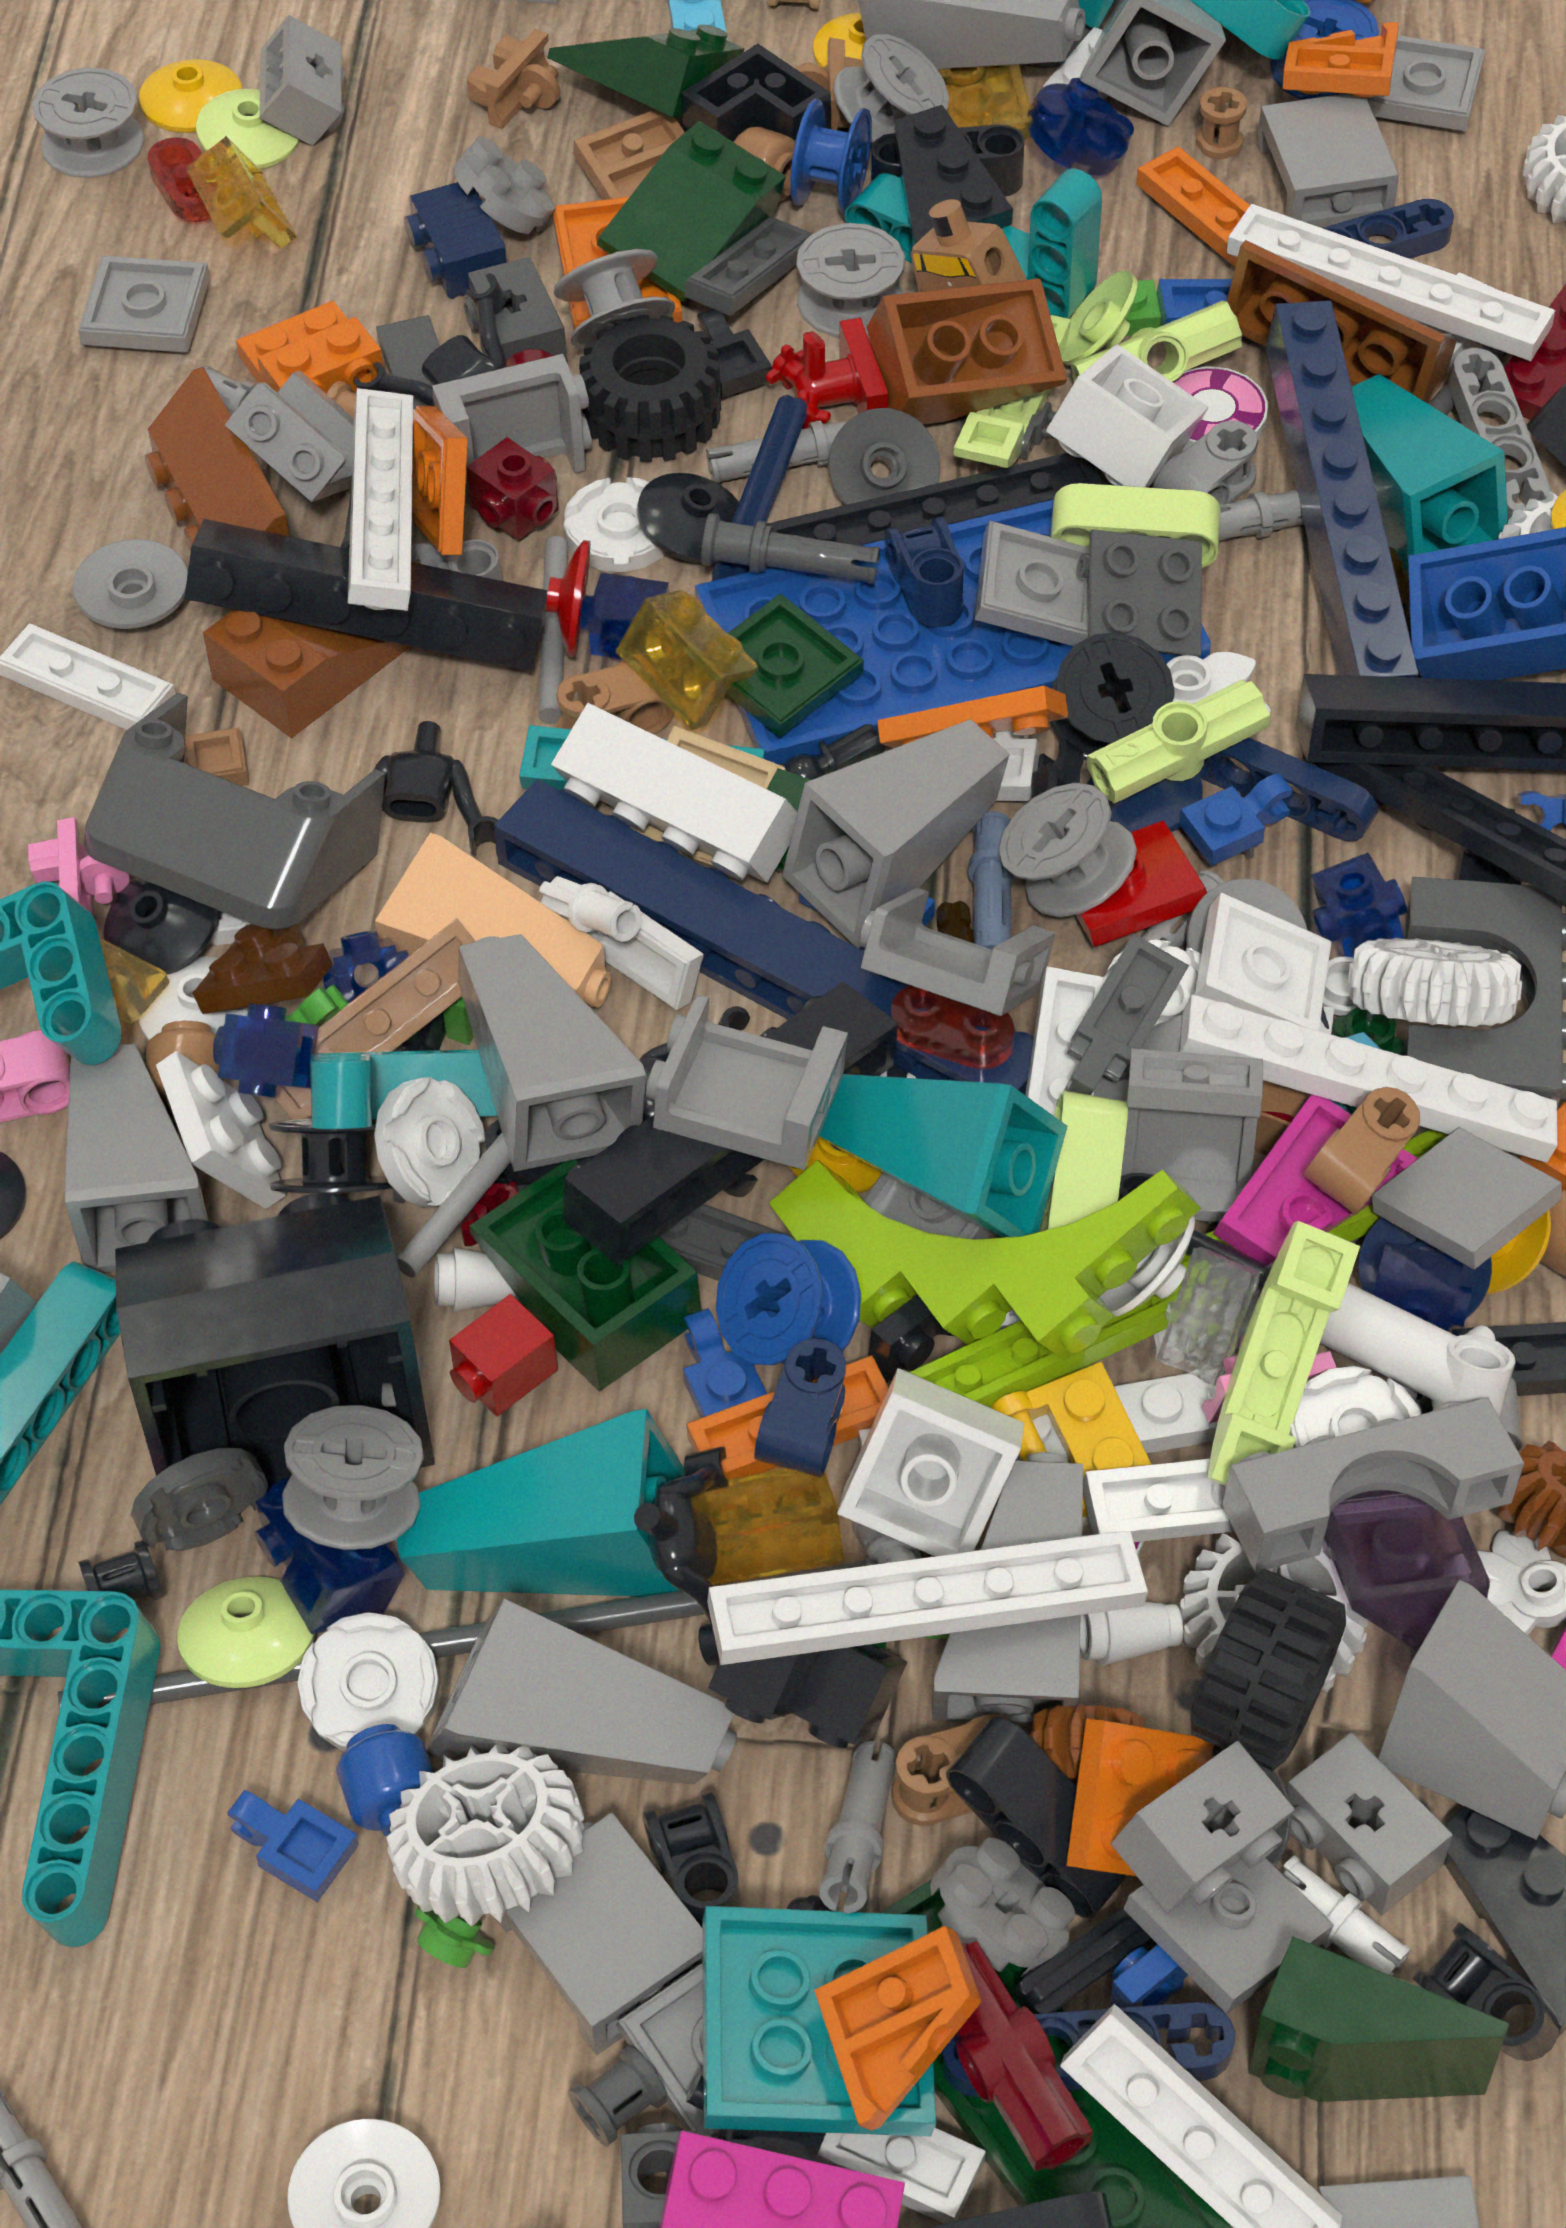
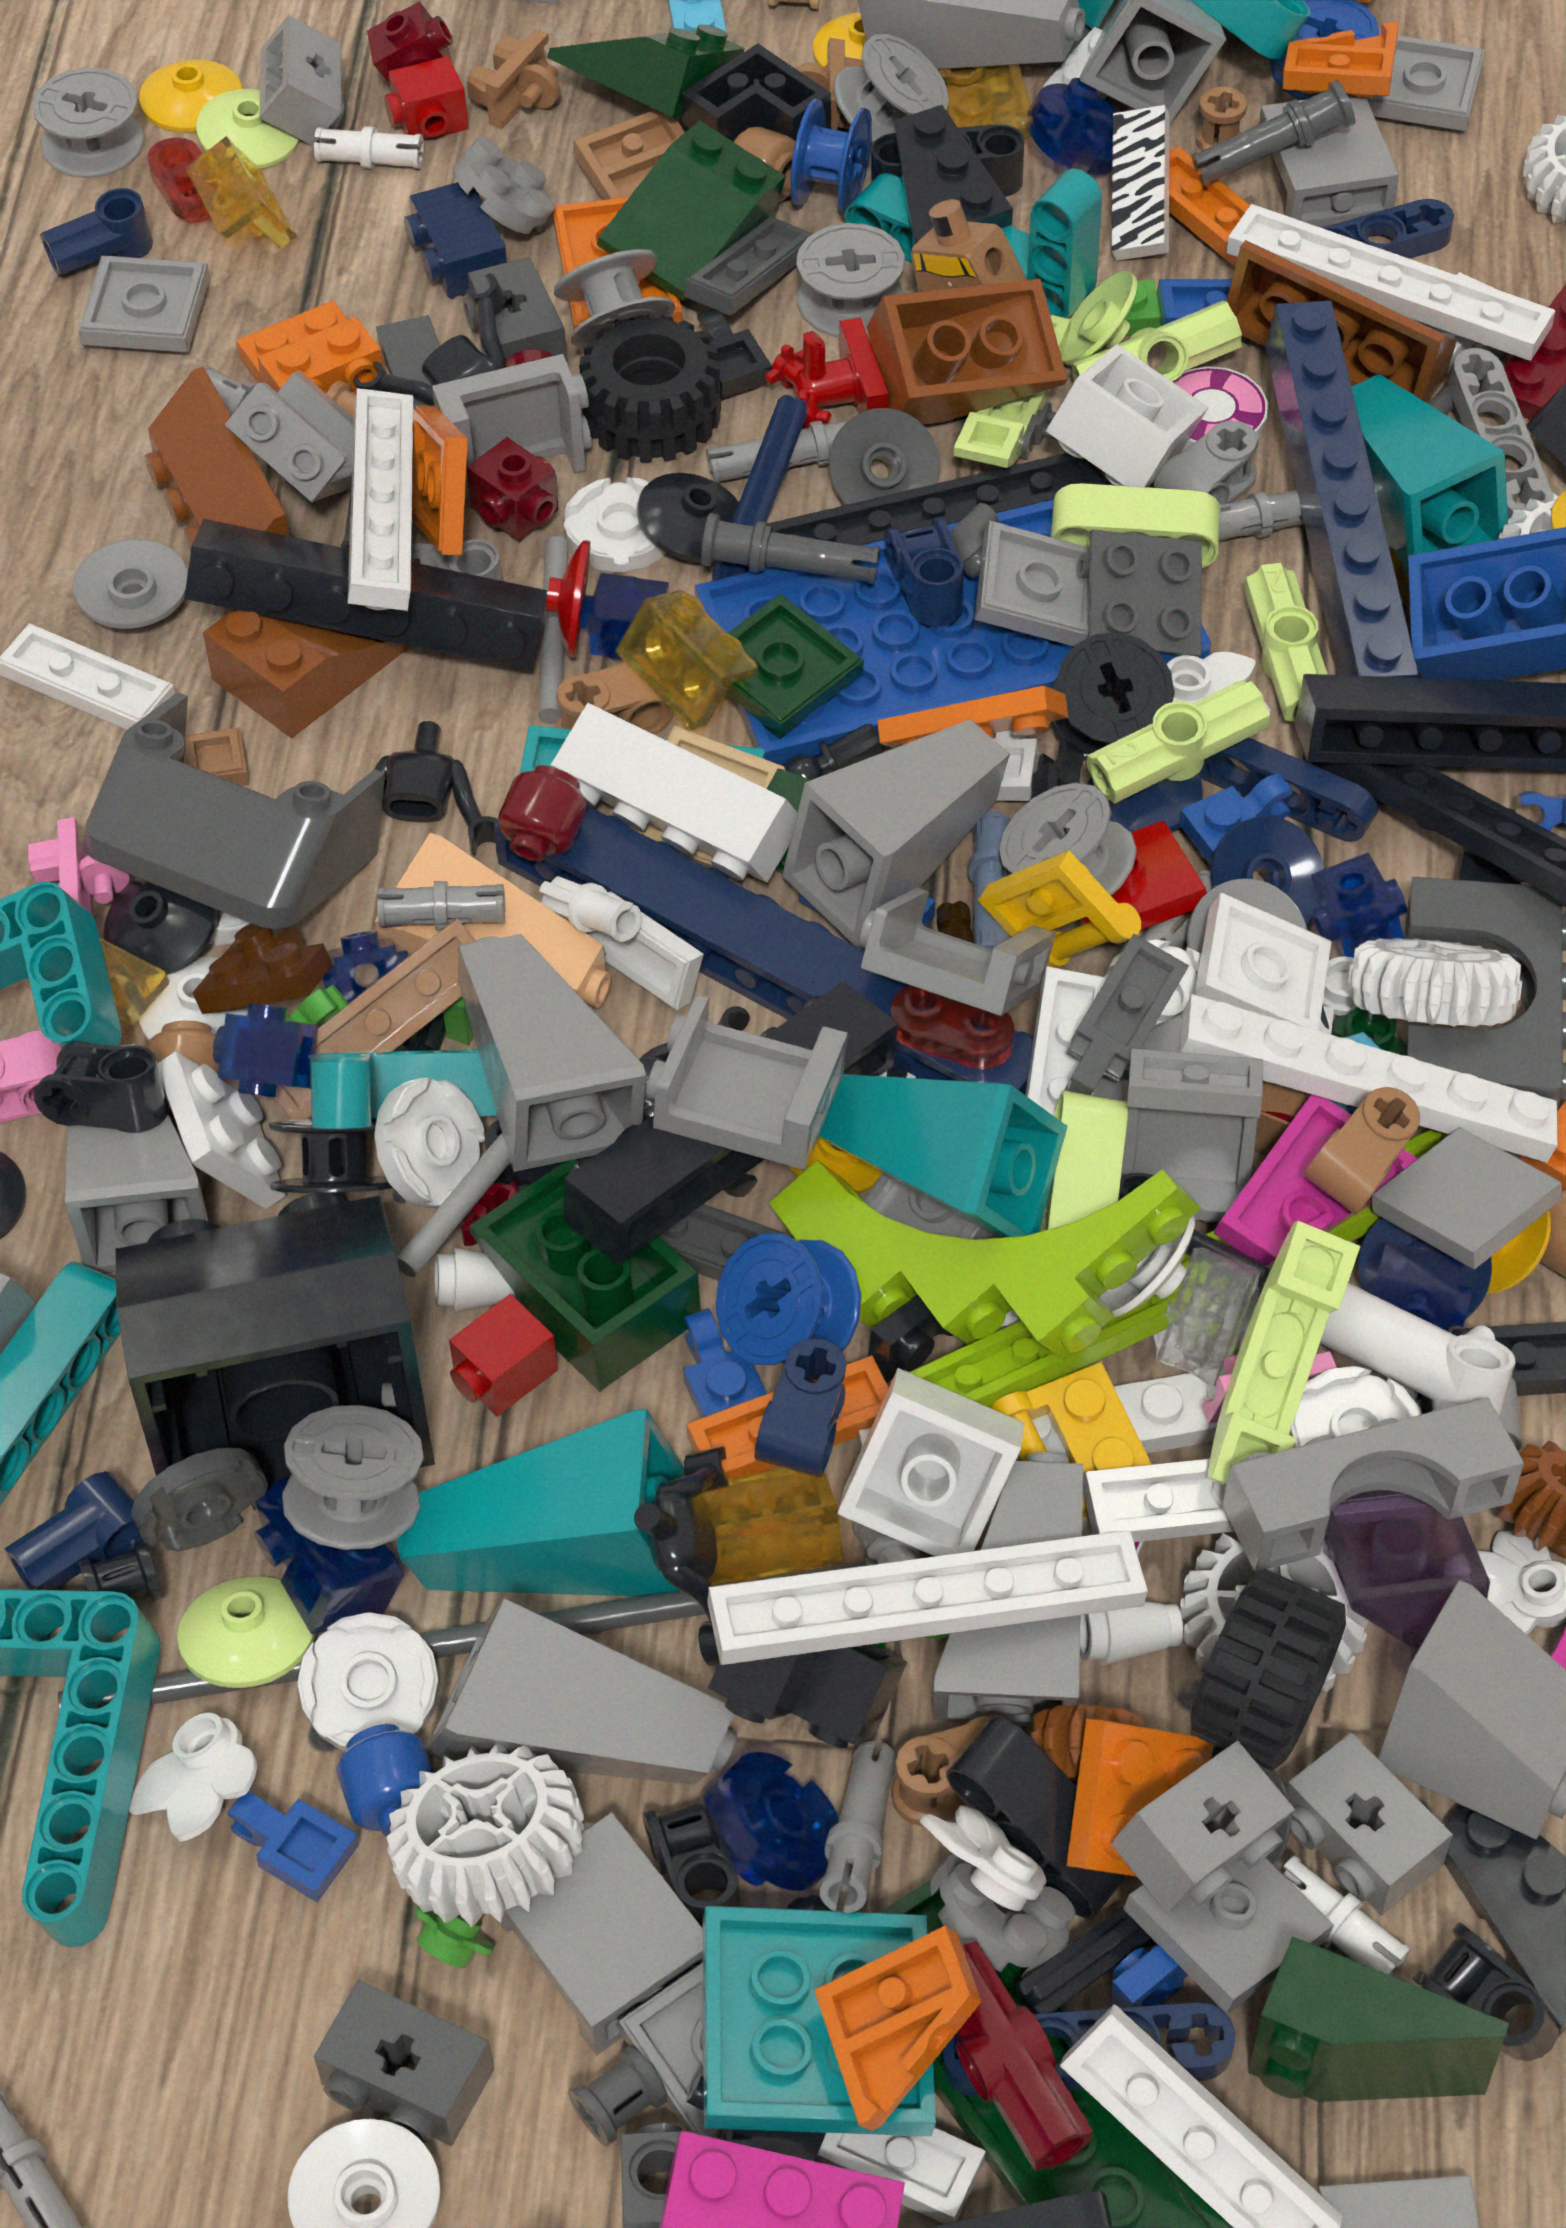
(90, 1527): none -> dark blue piece
(110, 1085): none -> black piece
(113, 229): none -> dark blue piece
(196, 1776): none -> white plate
(369, 147): none -> white pin
(385, 2033): none -> dark grey brick
(408, 39): none -> dark red brick
(427, 99): none -> red brick
(441, 905): none -> light grey pin
(542, 813): none -> dark red head
(772, 1822): none -> clear blue plate
(969, 537): none -> dark grey arm
(1001, 1870): none -> white plate
(1054, 896): none -> yellow plate
(1140, 183): none -> white tile
(1277, 851): none -> dark blue dish
(1285, 633): none -> yellowish green piece
(1296, 125): none -> dark grey pin

